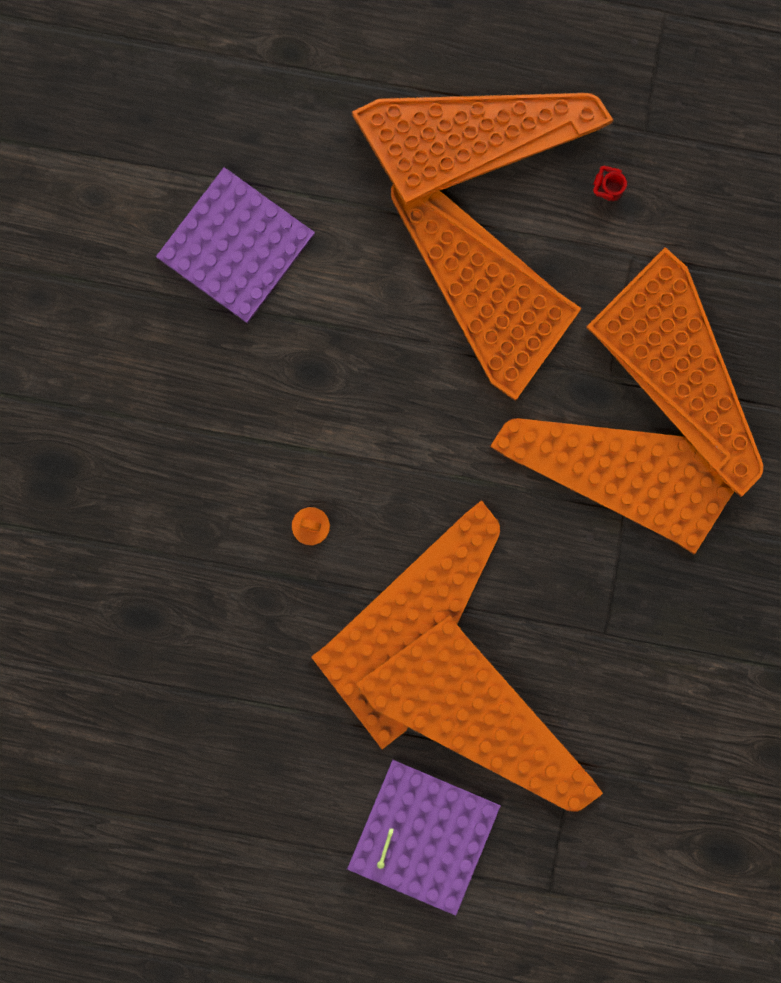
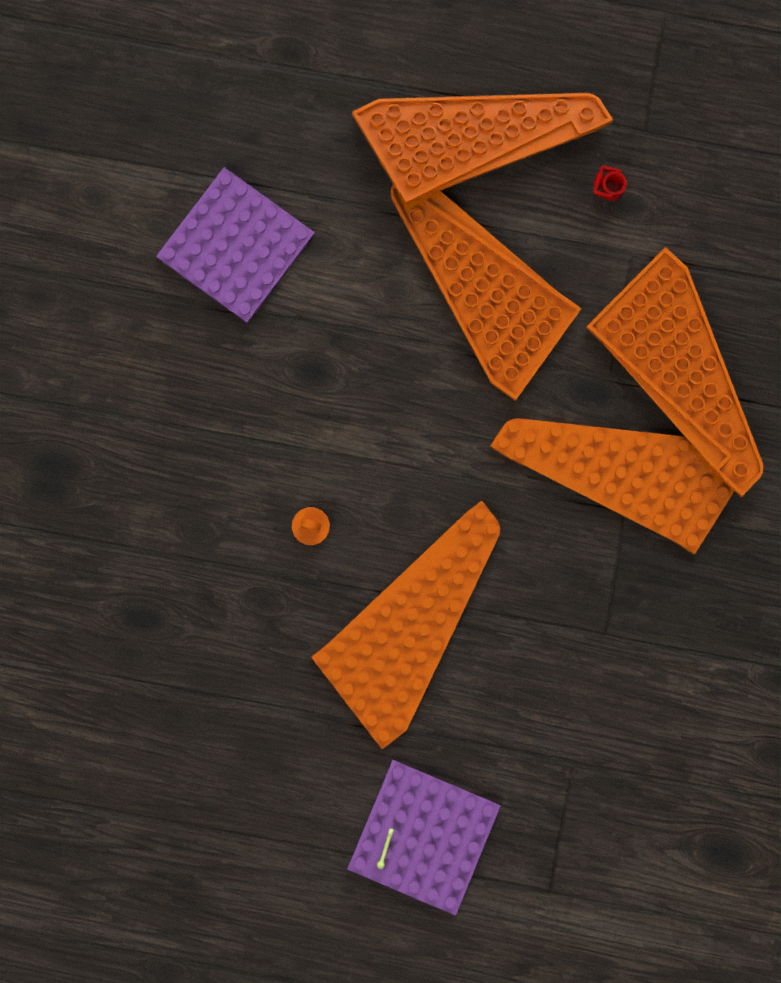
(463, 703): orange wing -> none

